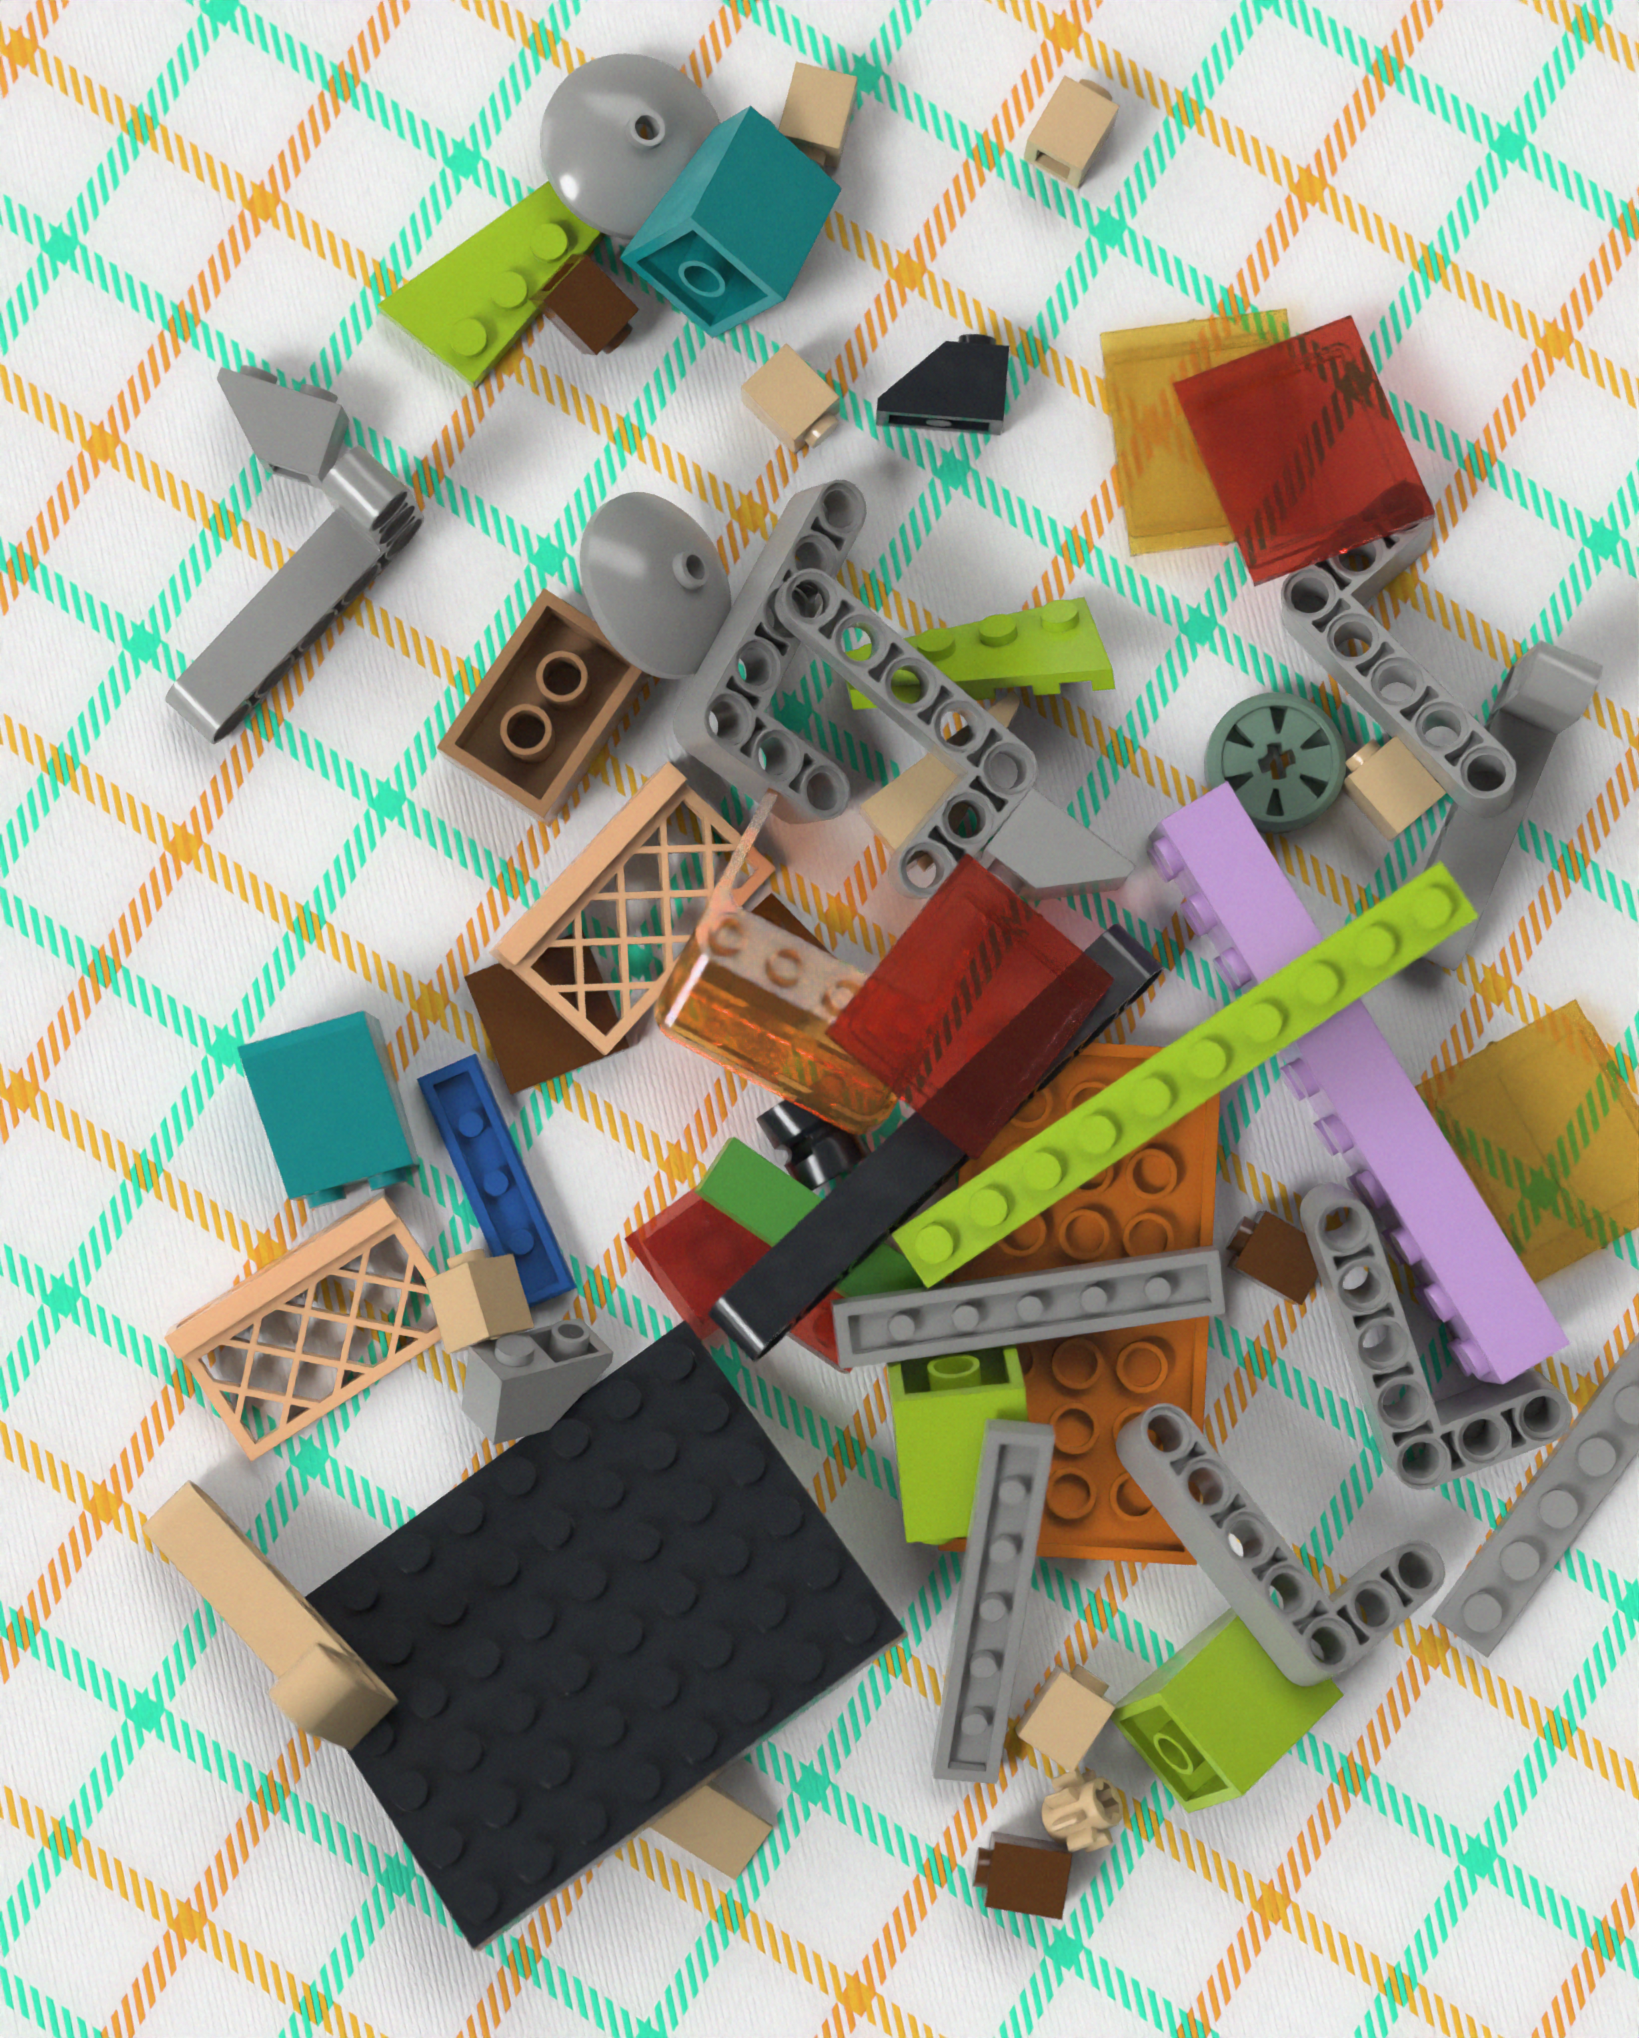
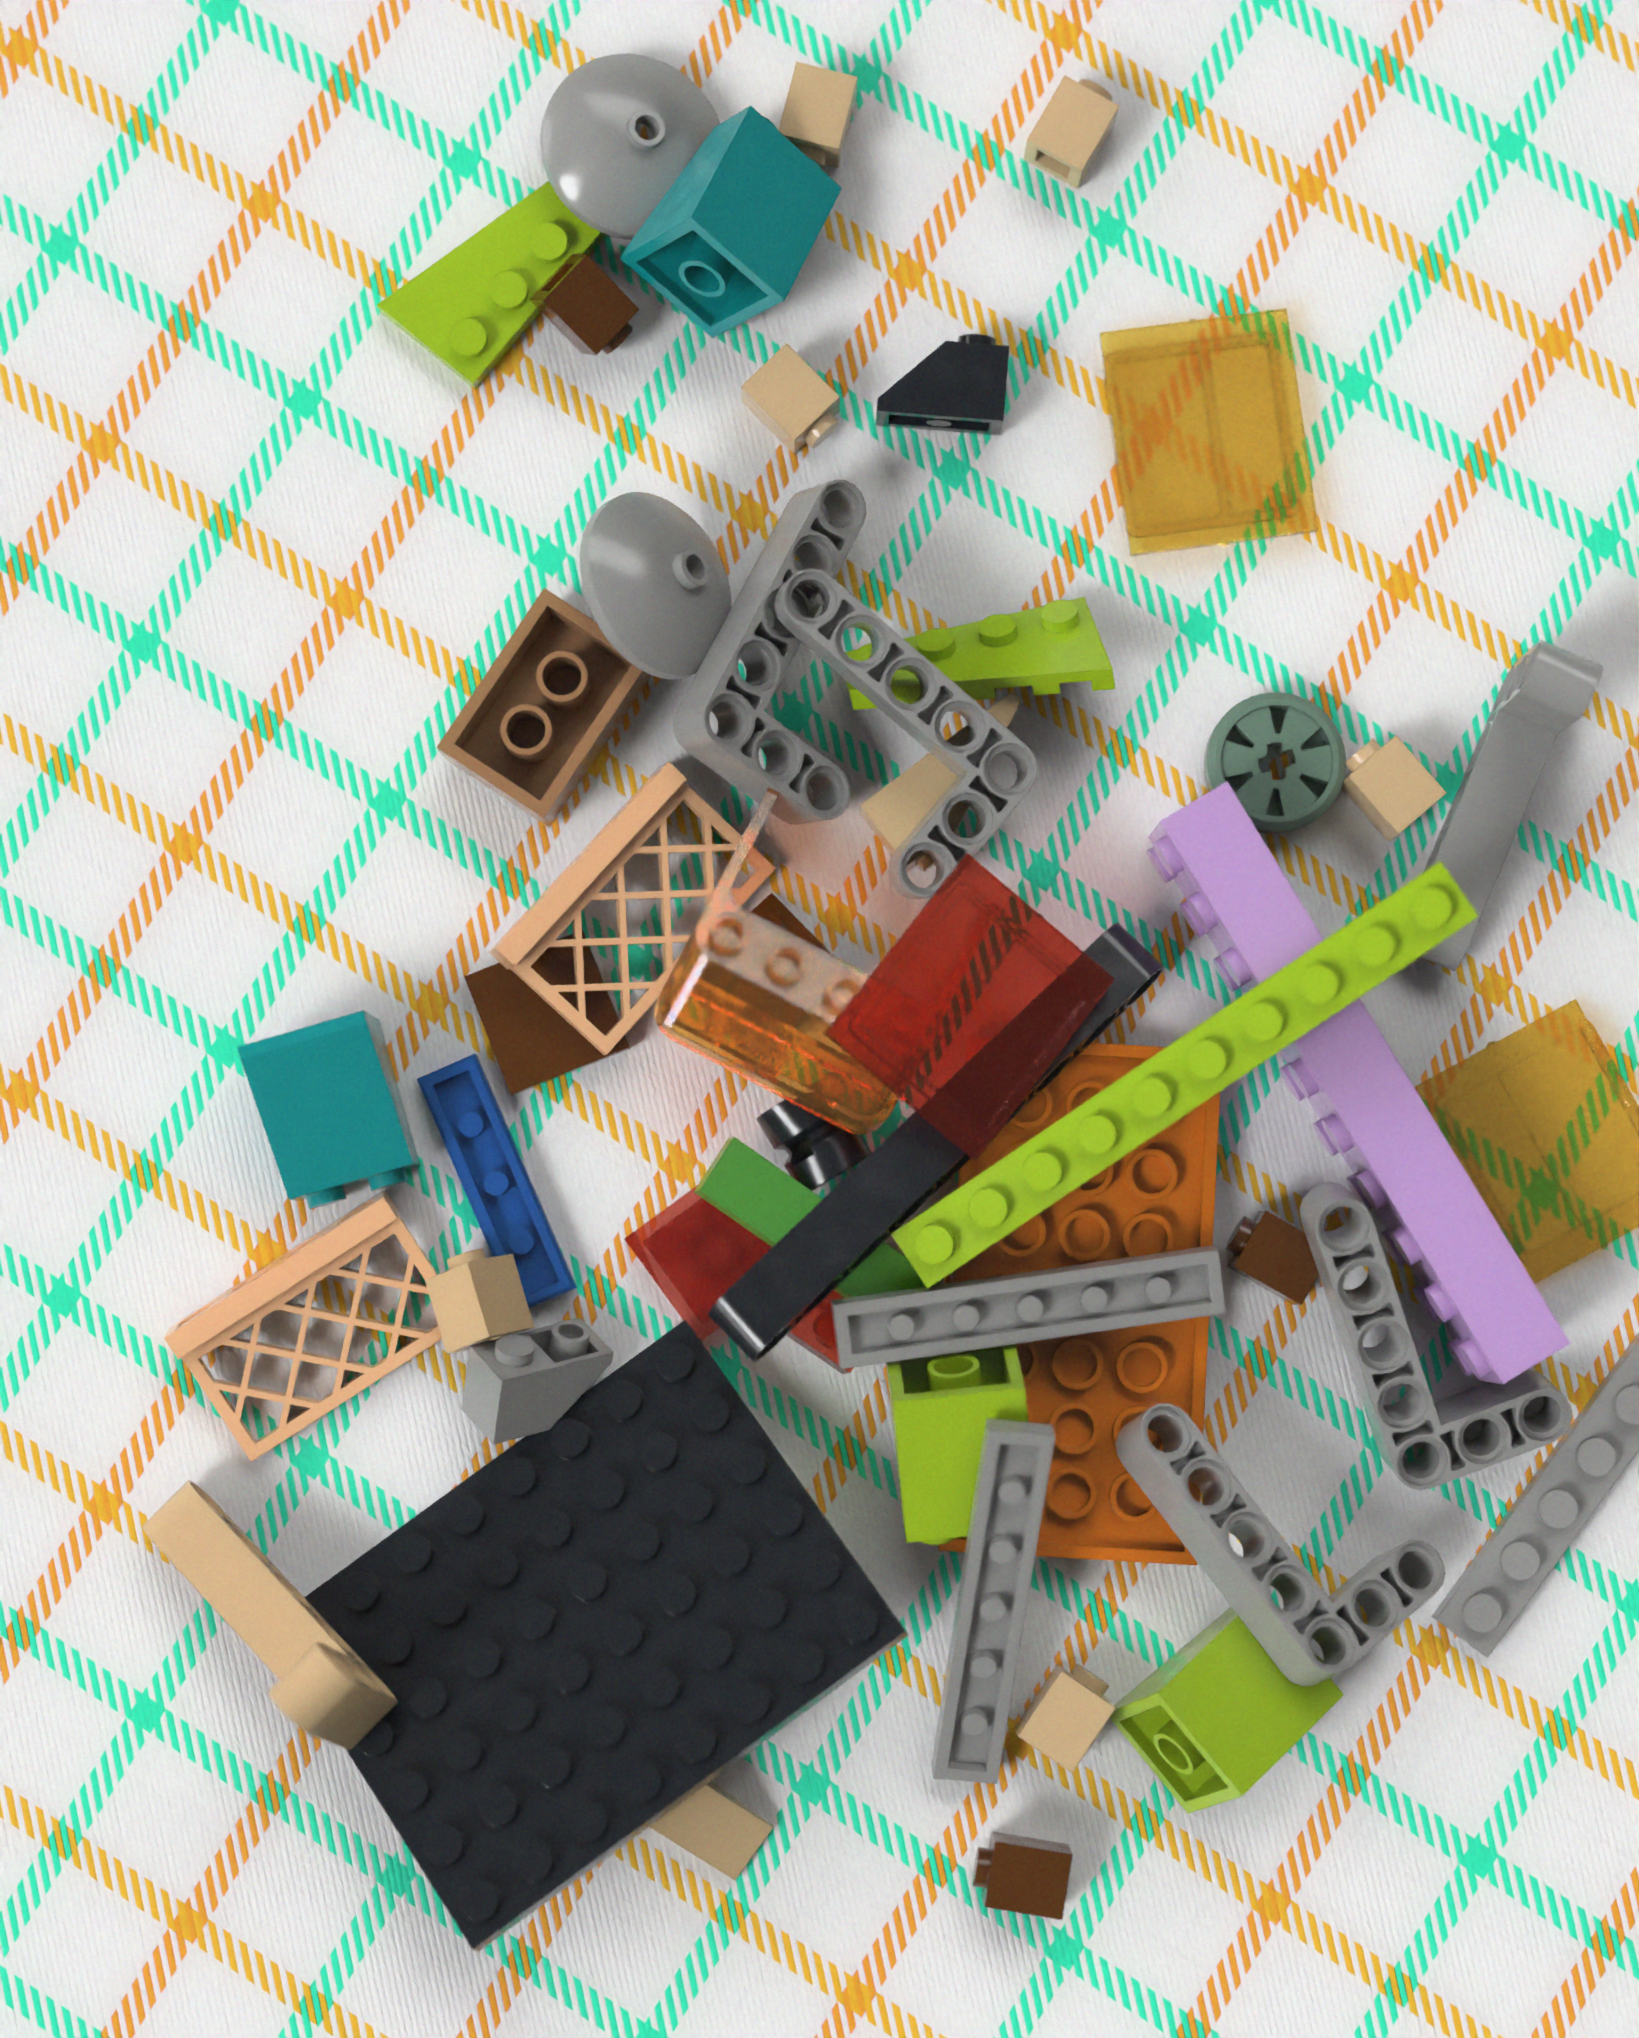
(288, 429): light grey slope -> none
(365, 532): light grey beam -> none
(1051, 854): light grey slope -> none
(1081, 1811): tan gear -> none
(1303, 451): clear red piece -> none
(1391, 663): light grey beam -> none

